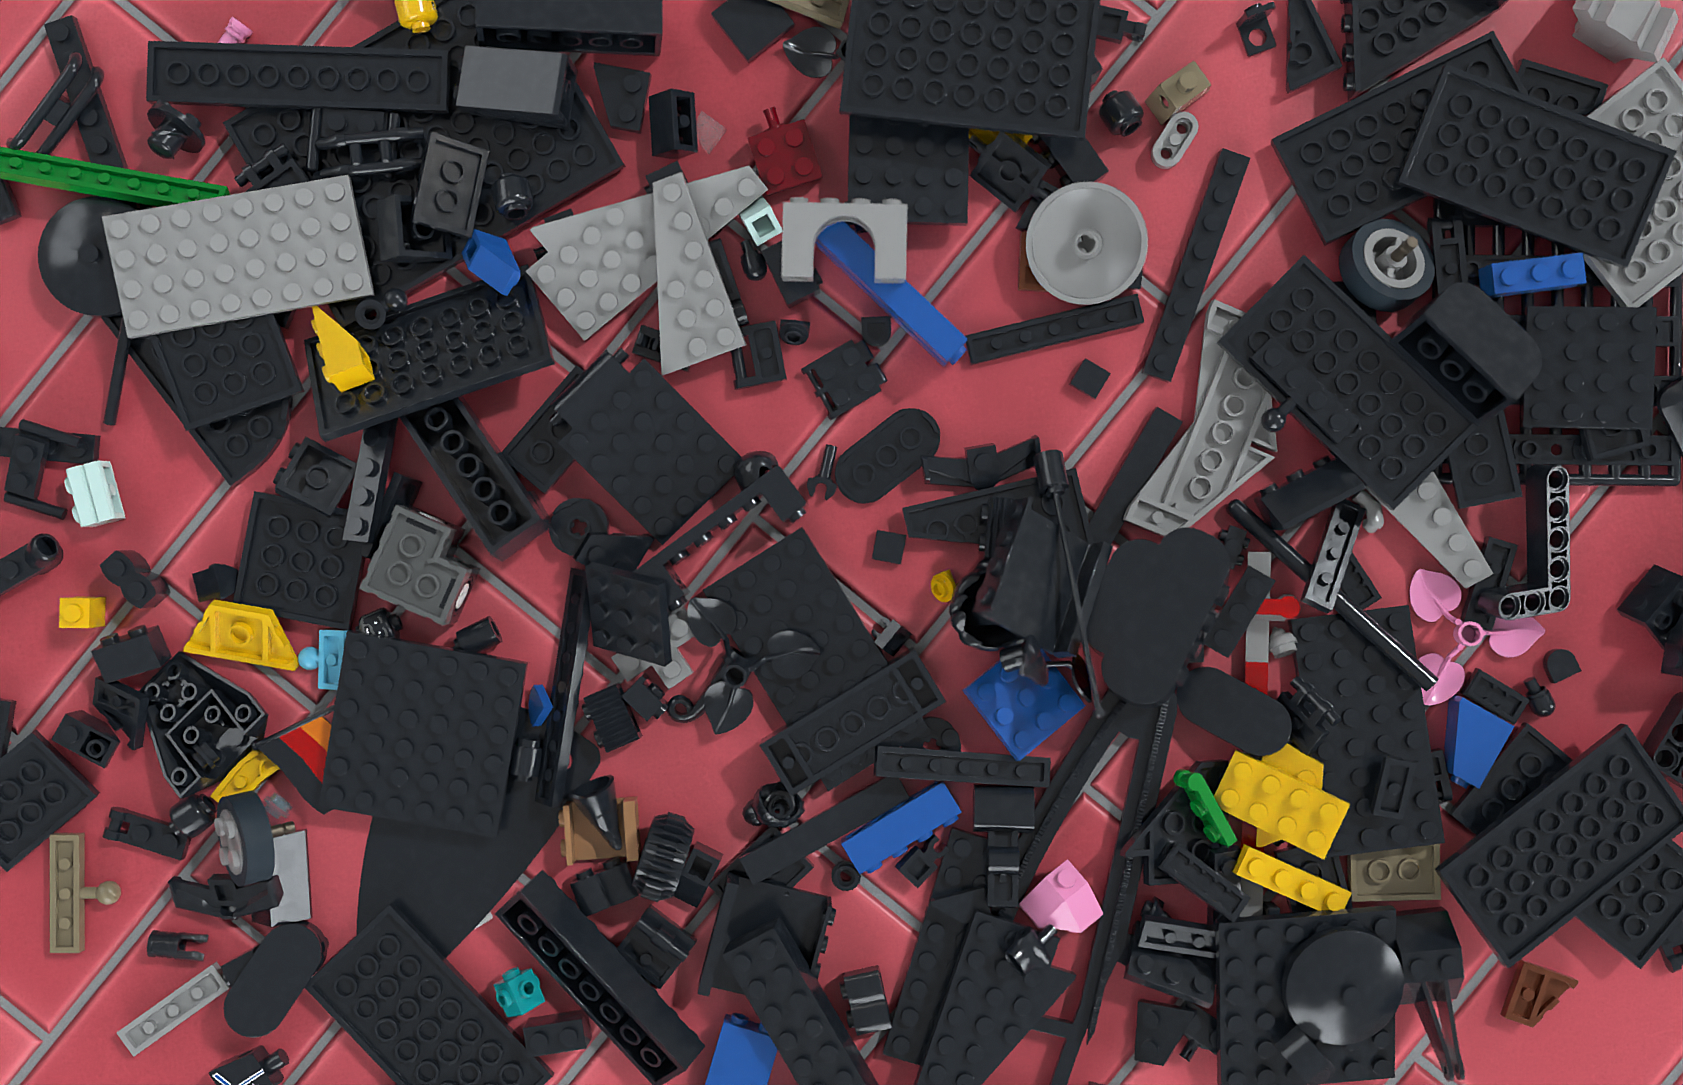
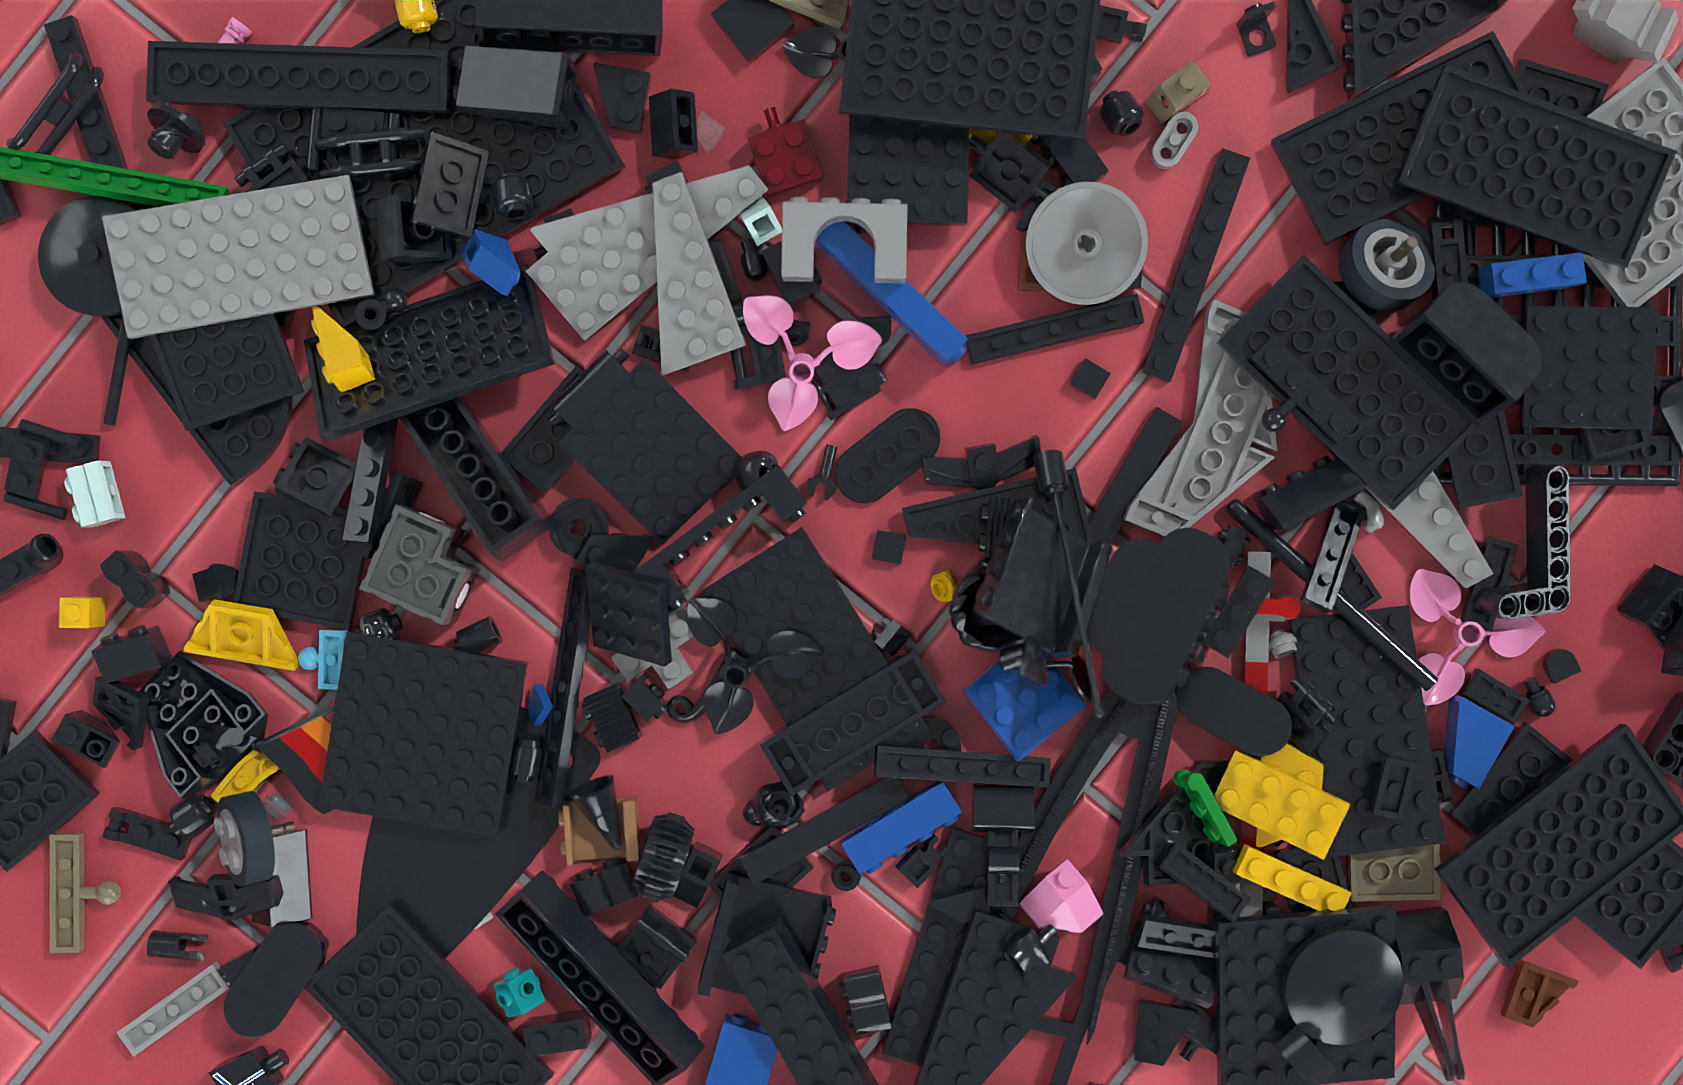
(794, 398): none -> bright pink plant

